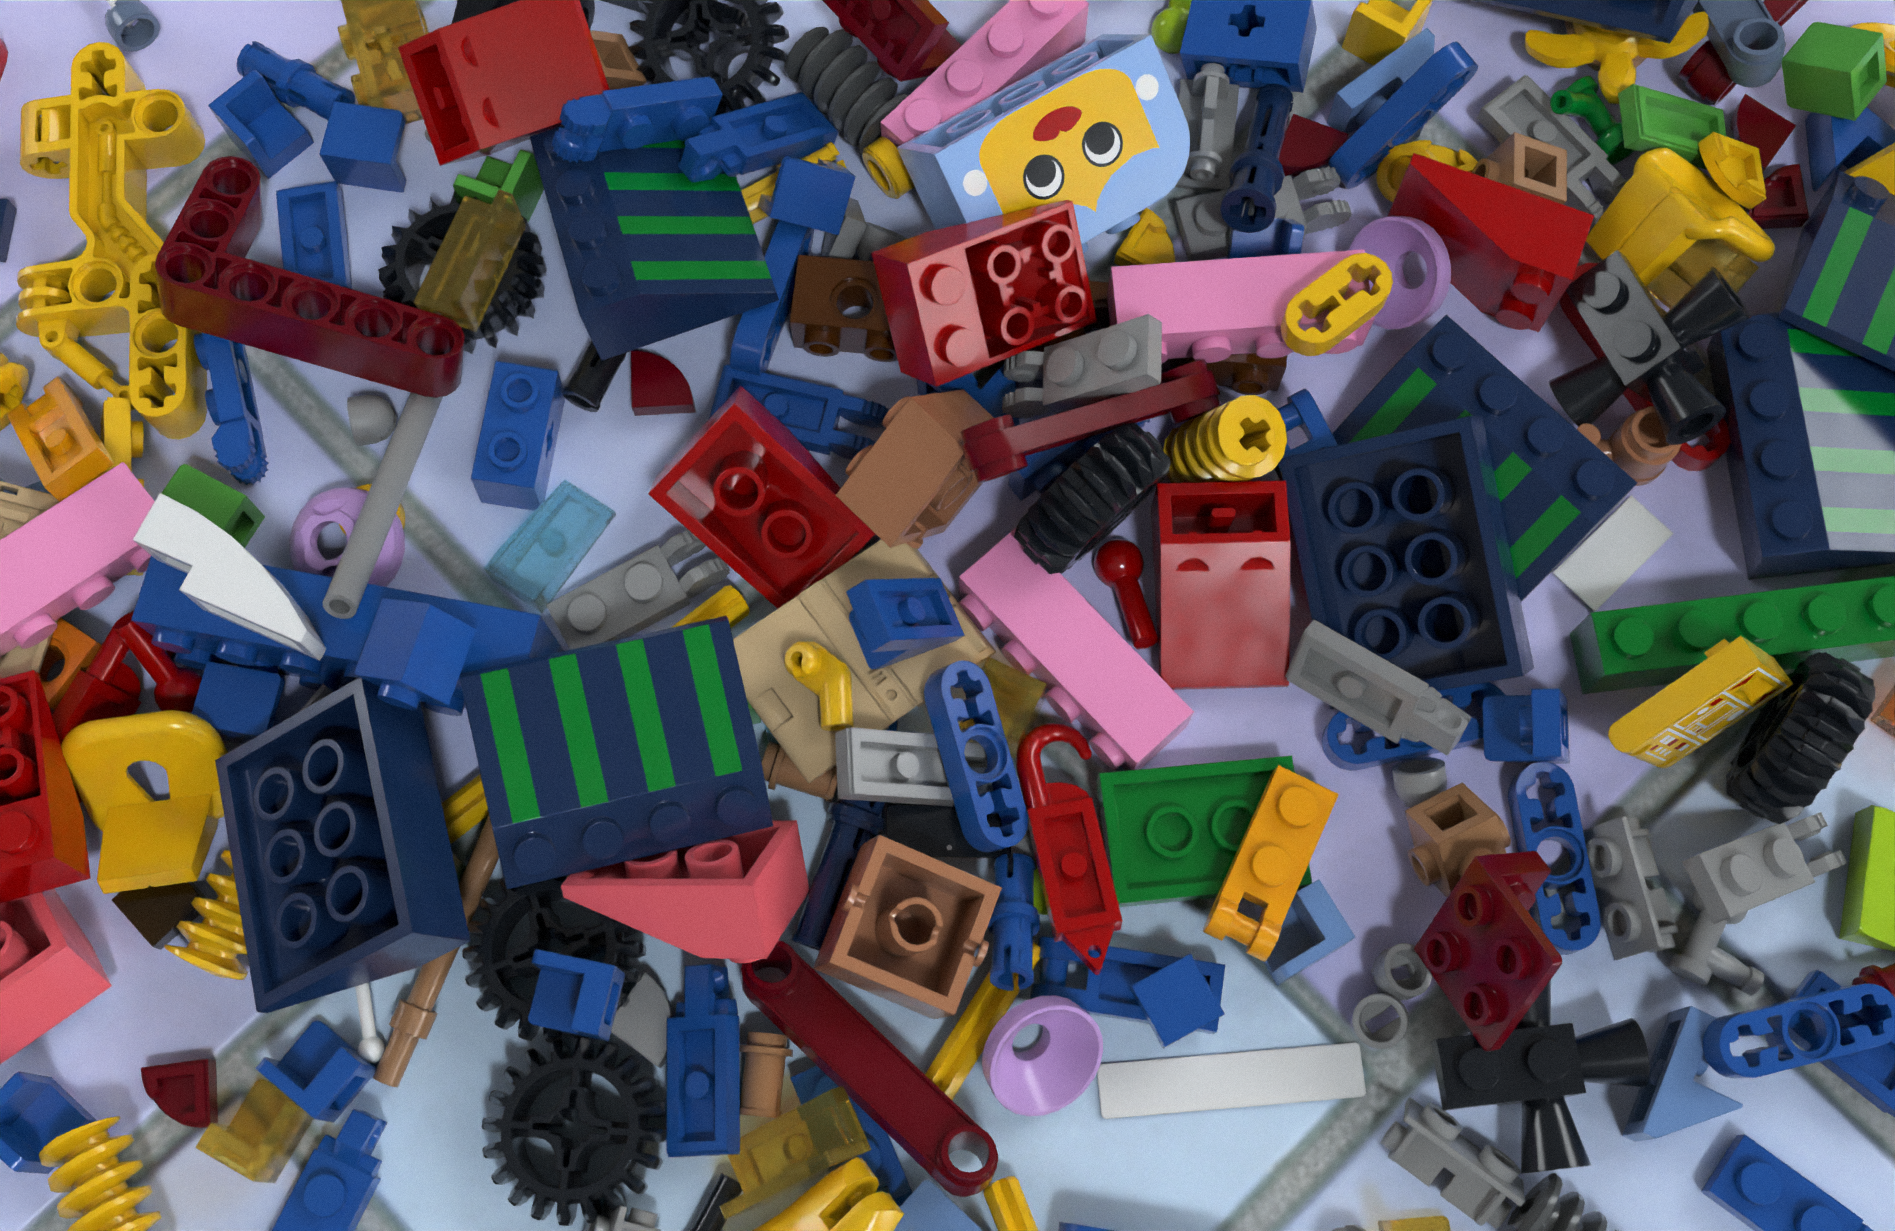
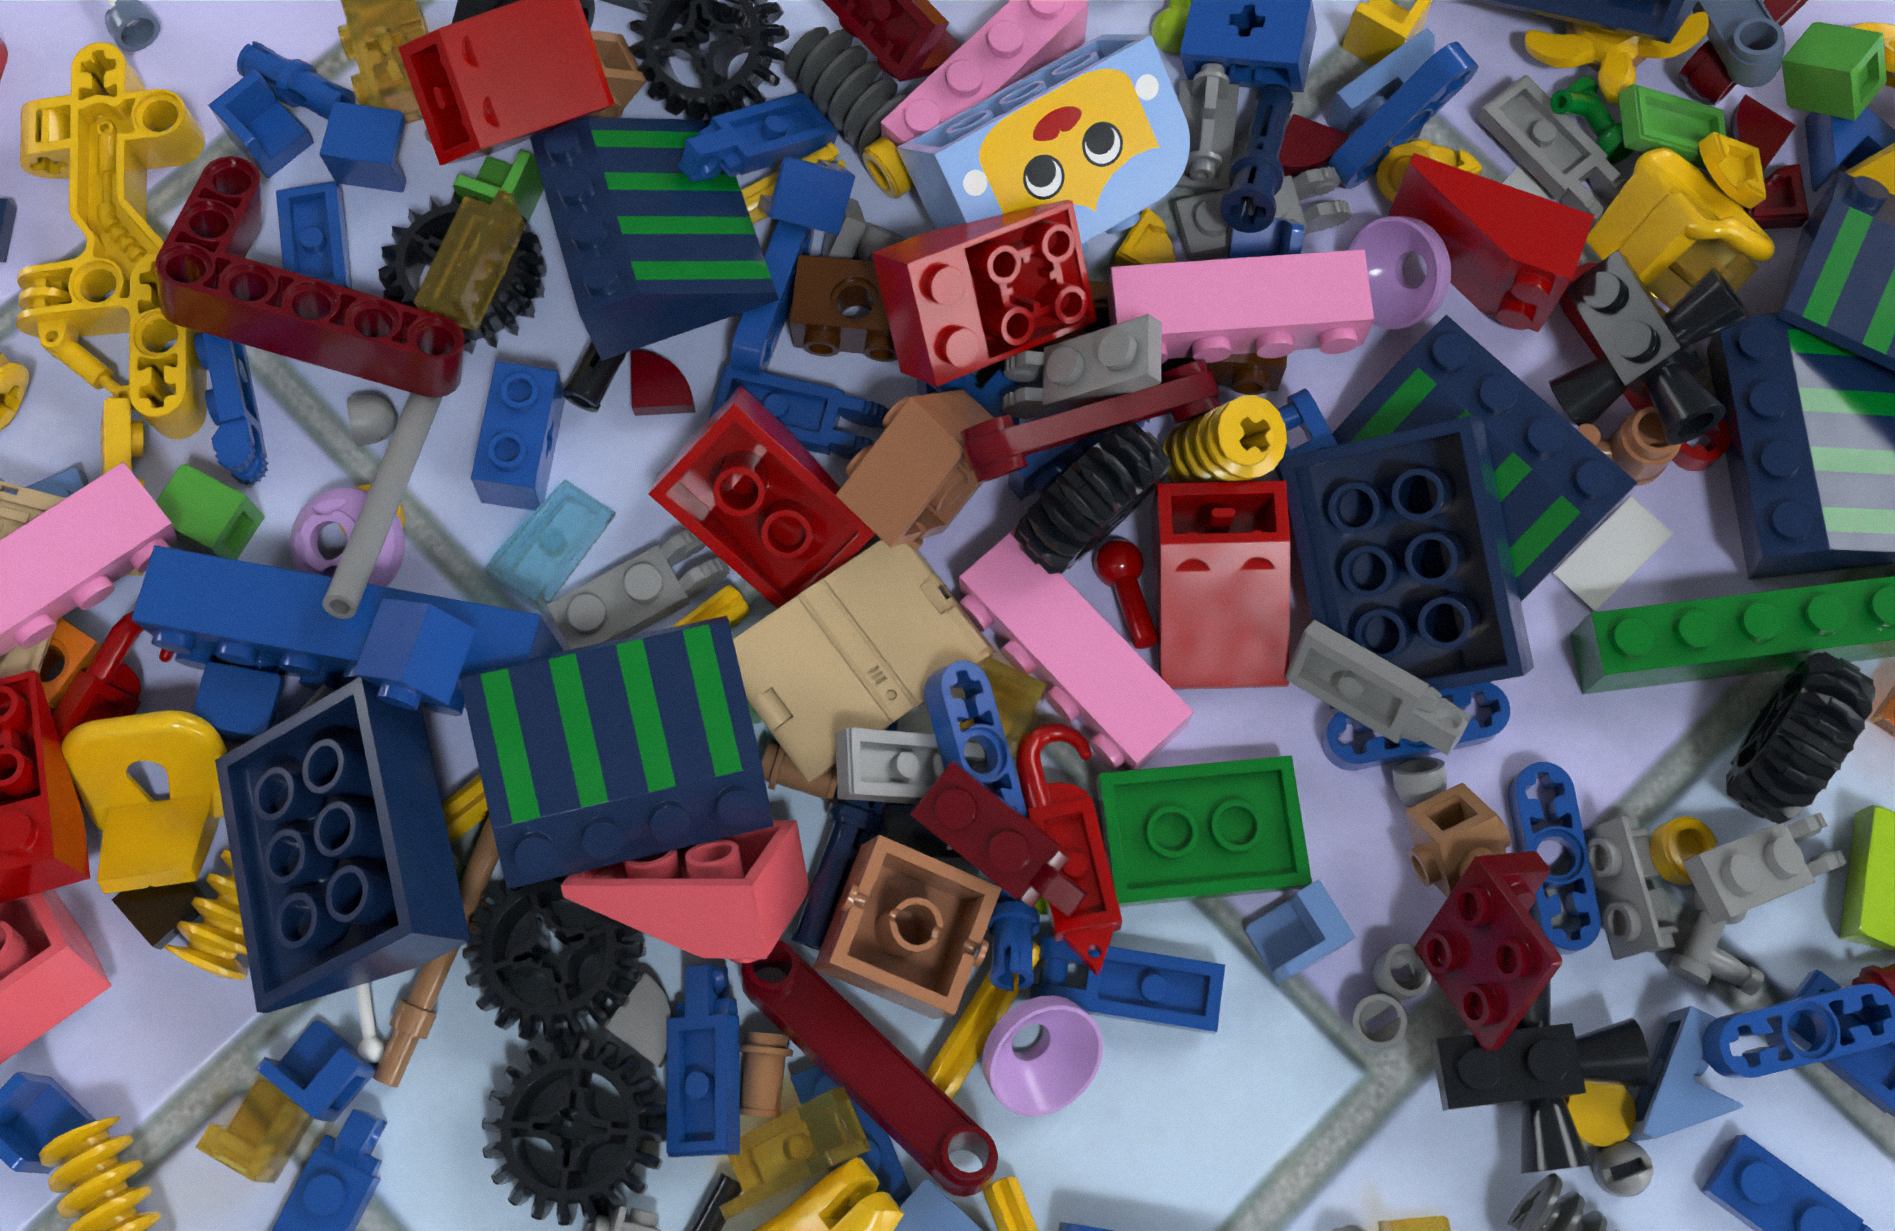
(60, 440): light orange plate -> none
(174, 686): red bar -> none
(184, 1091): dark red tile -> none
(225, 576): white slope -> none
(575, 995): blue panel -> none
(635, 117): blue hinge -> none
(825, 677): yellow arm -> none
(901, 618): blue slope -> none
(998, 840): none -> dark red hinge
(1177, 1000): blue tile -> none
(1231, 1080): white sticker -> none
(1271, 861): light orange plate -> none
(1328, 294): yellow beam -> none
(1479, 1176): light grey hinge -> none
(1527, 727): blue slope -> none
(1528, 167): medium nougat brick -> none
(1602, 1114): none -> yellow tile
(1621, 1154): none -> light grey hinge
(1677, 842): none -> yellow tile
(1700, 704): yellow container -> none

